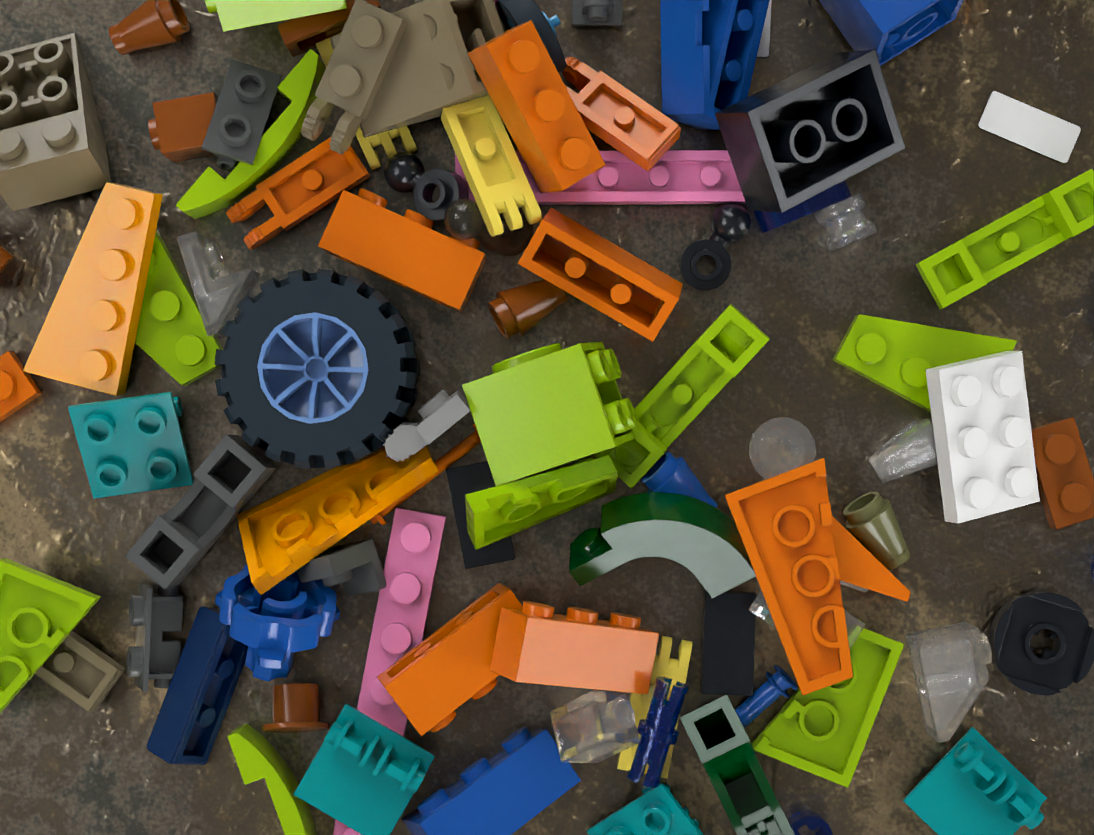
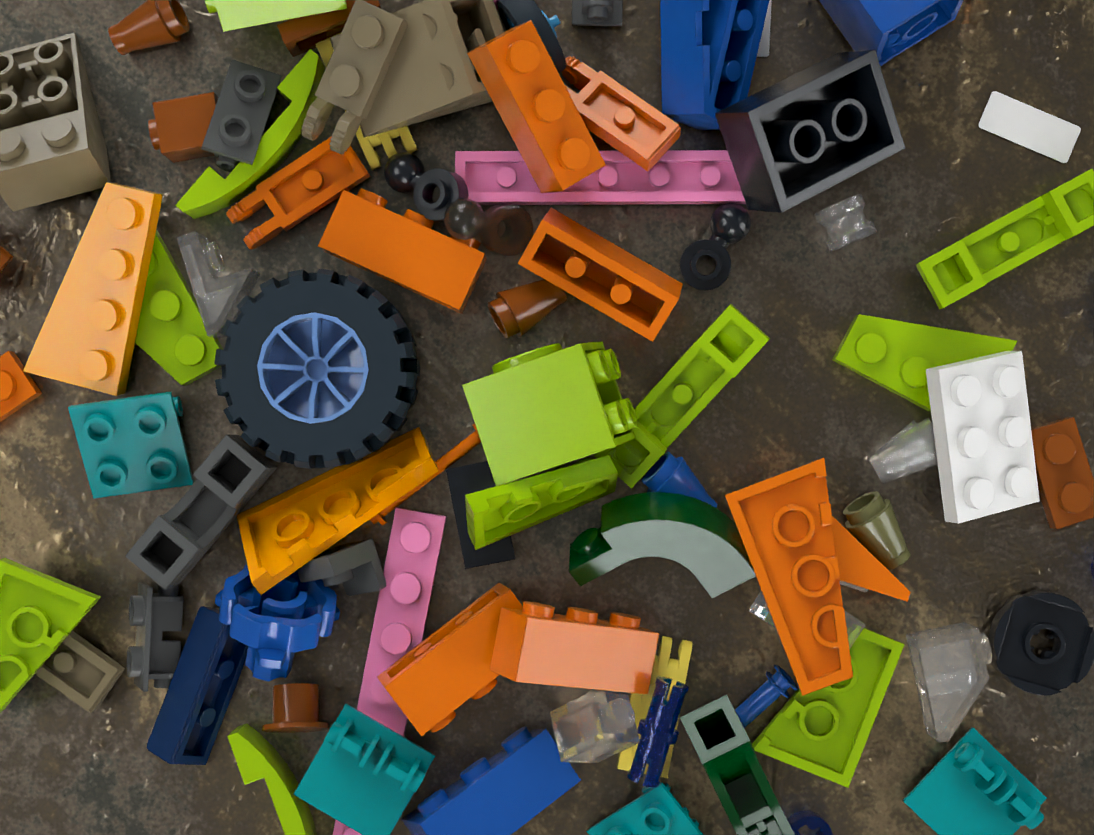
(437, 417): light grey hinge -> none
(490, 164): light yellow hinge -> none
(728, 644): black tile -> none
(781, 446): clear piece -> none
(832, 195): clear blue beam -> none

